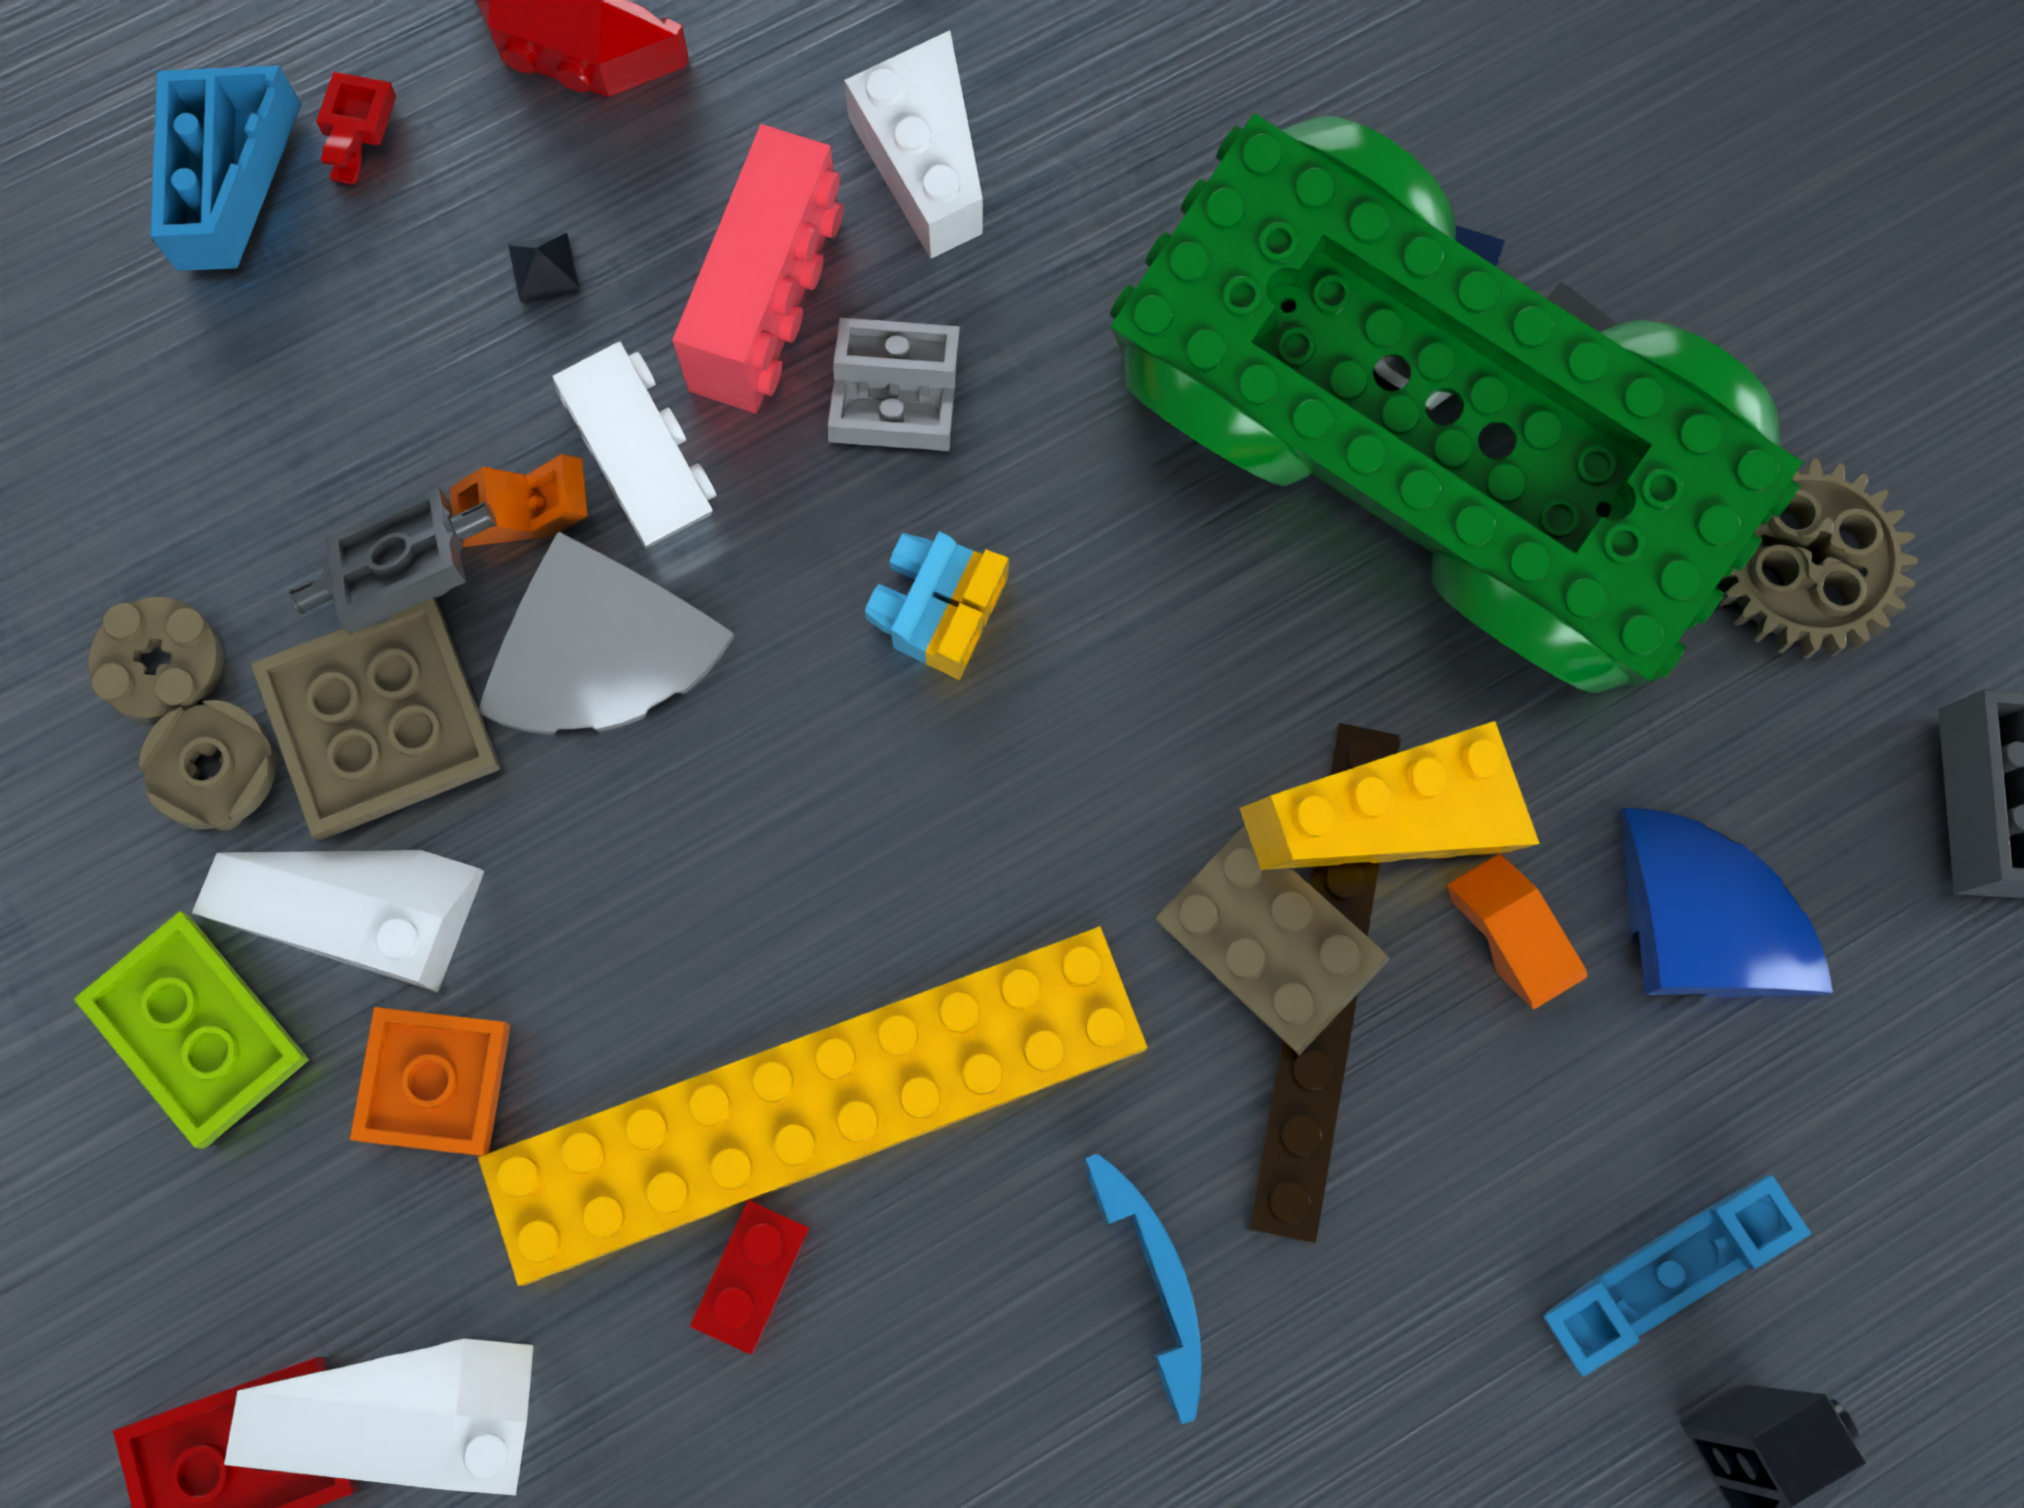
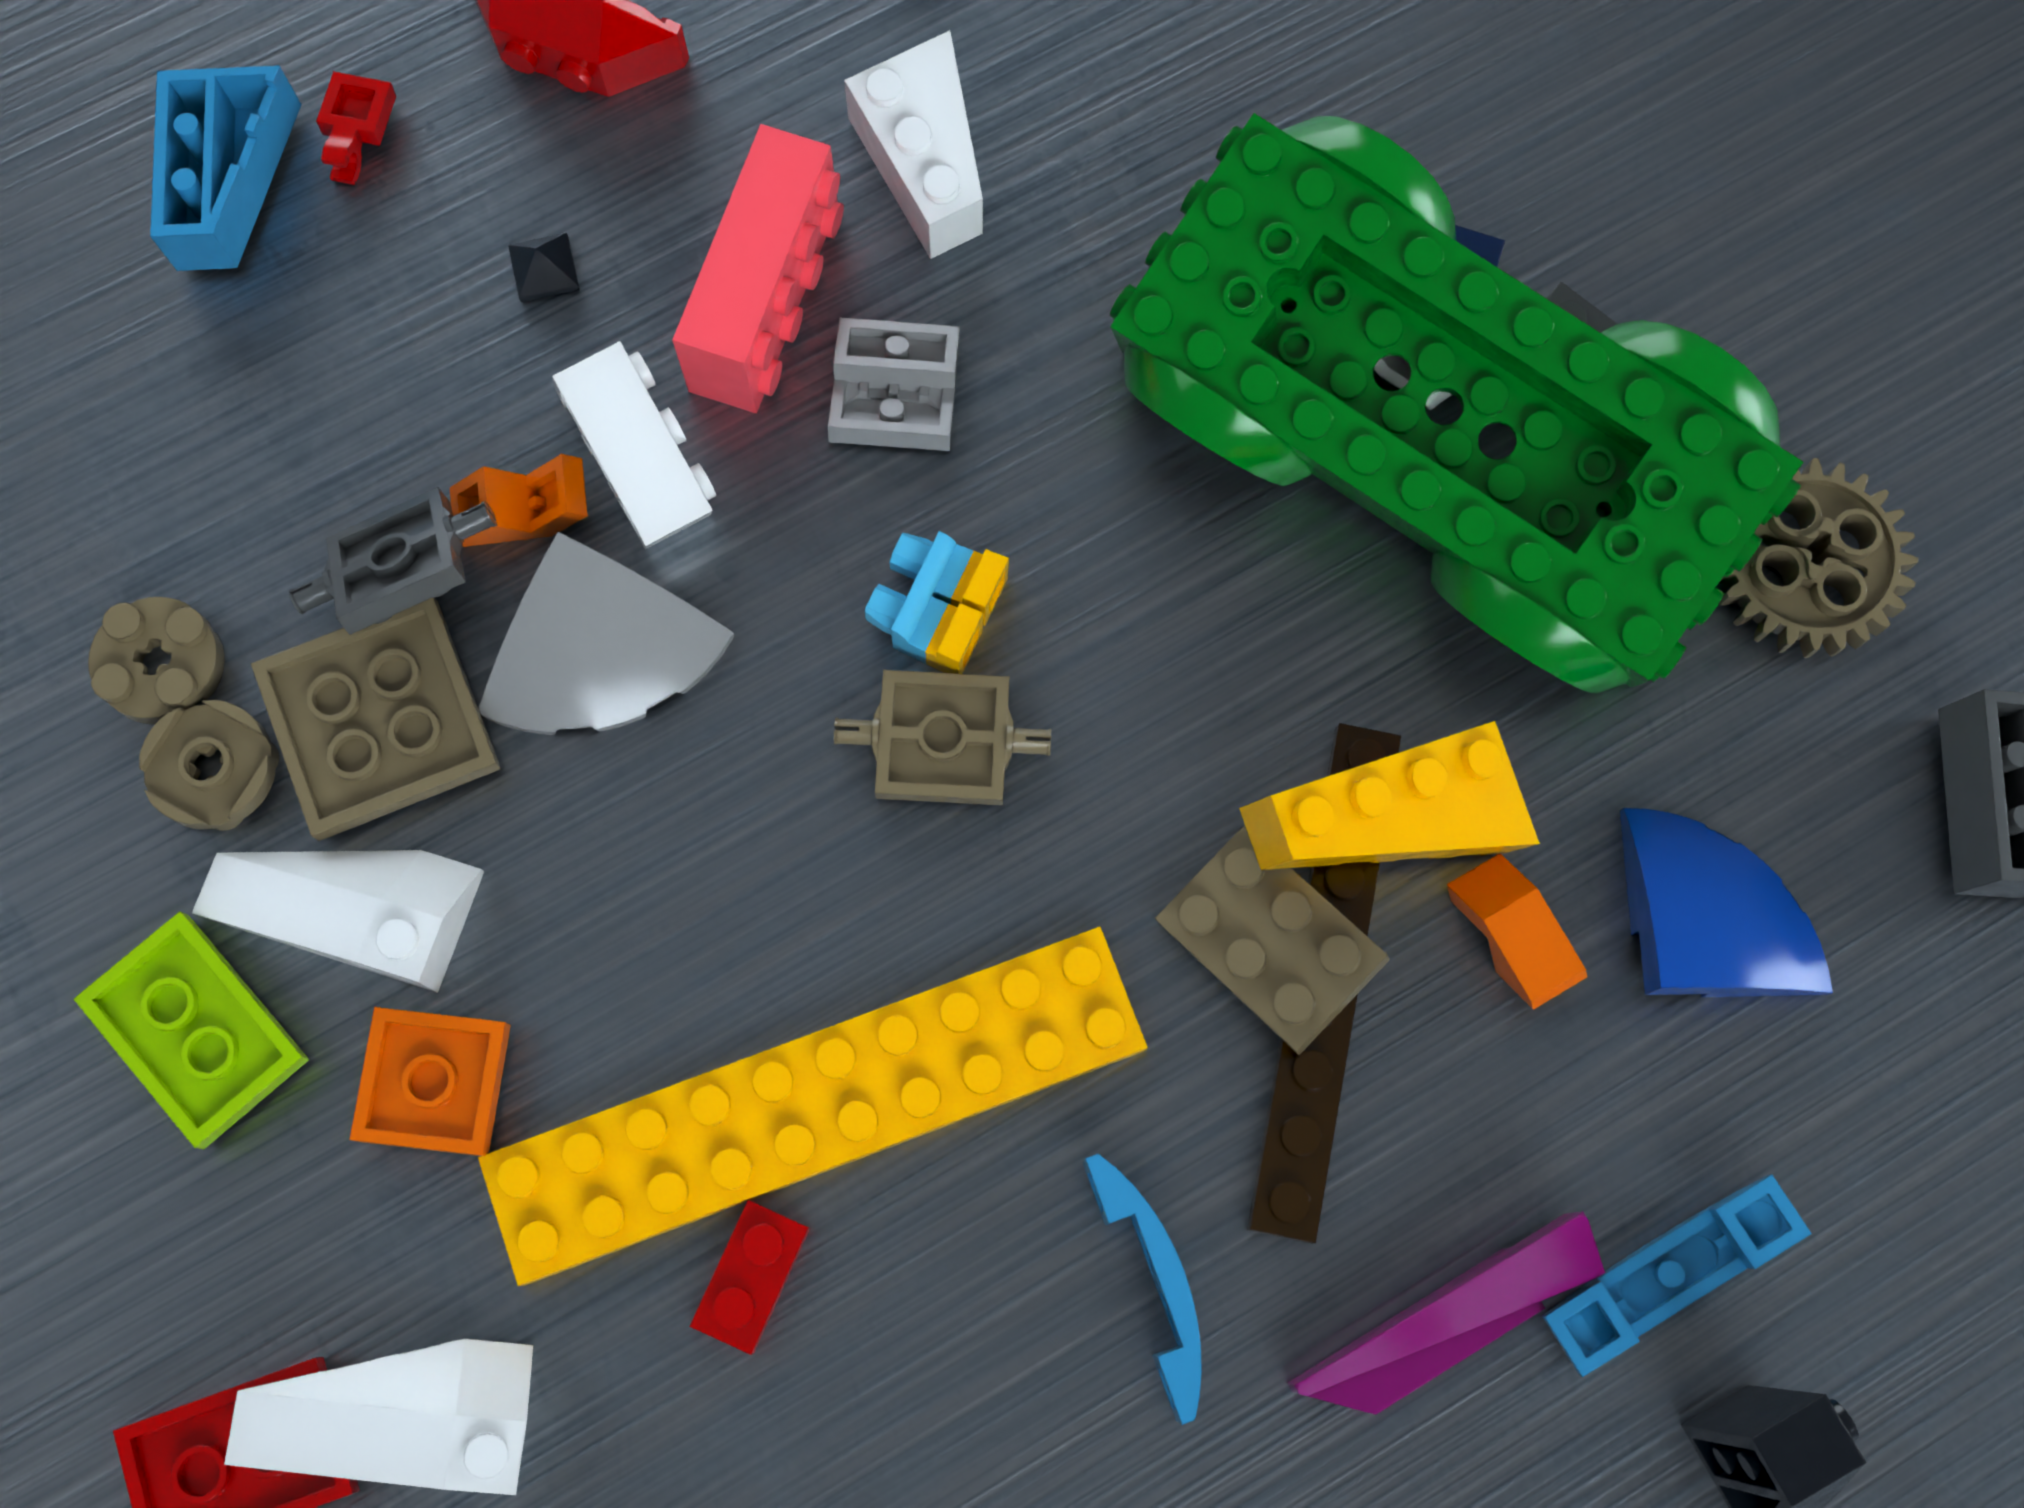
(942, 737): none -> dark tan plate
(1456, 1319): none -> magenta wedge

